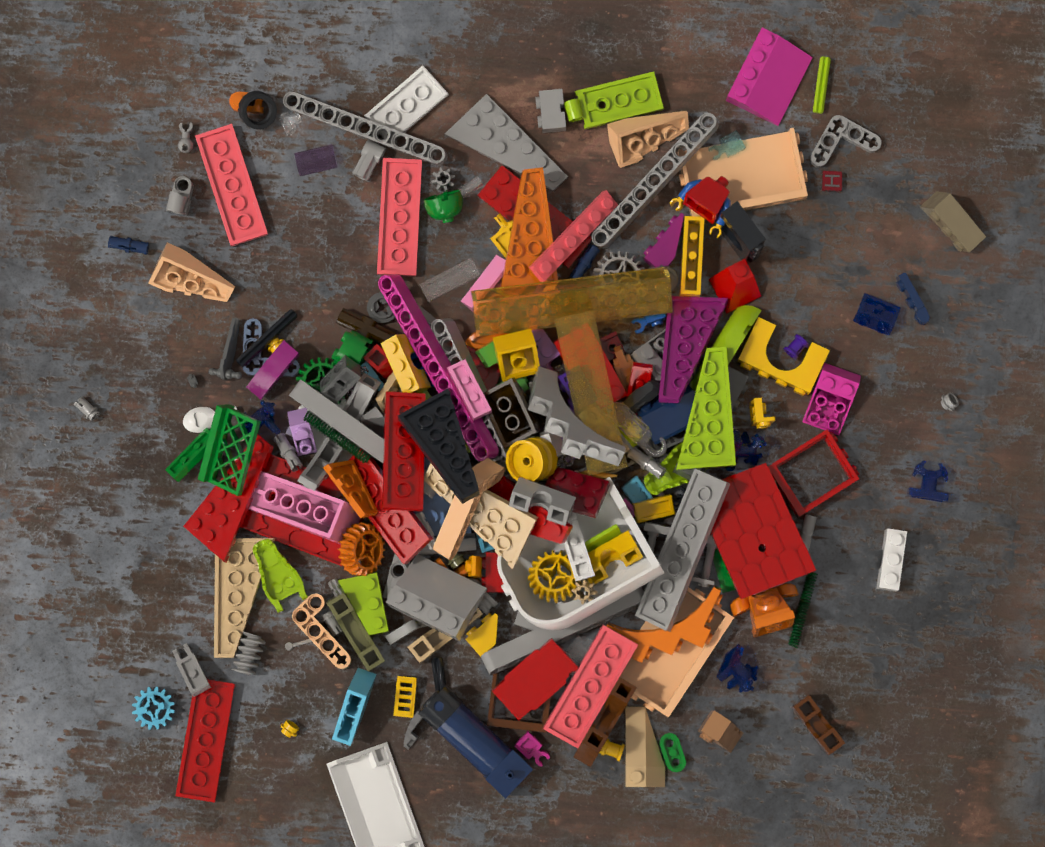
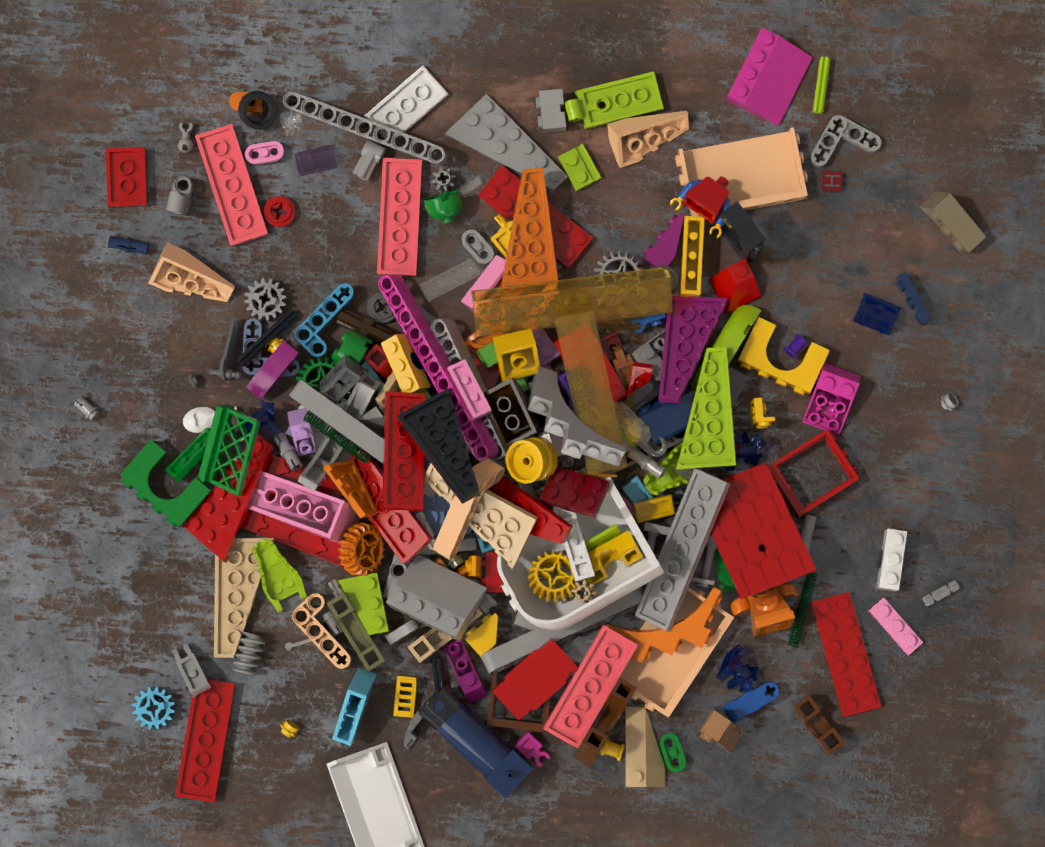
(126, 177): none -> red plate
(138, 475): none -> green arch
(253, 296): none -> light grey gear
(264, 151): none -> bright pink plate
(275, 203): none -> red gear
(328, 317): none -> dark azure beam
(464, 671): none -> magenta slope
(477, 247): none -> light grey plate
(533, 494): light grey arch -> none
(573, 236): coral plate -> none
(579, 167): none -> lime plate
(584, 263): dark blue pin -> none
(645, 183): light grey beam -> none
(730, 145): clear light blue plate -> none
(749, 702): none -> blue piece
(845, 654): none -> red plate
(895, 626): none -> bright pink plate
(929, 484): clear blue piece -> none
(941, 593): none -> light grey axle

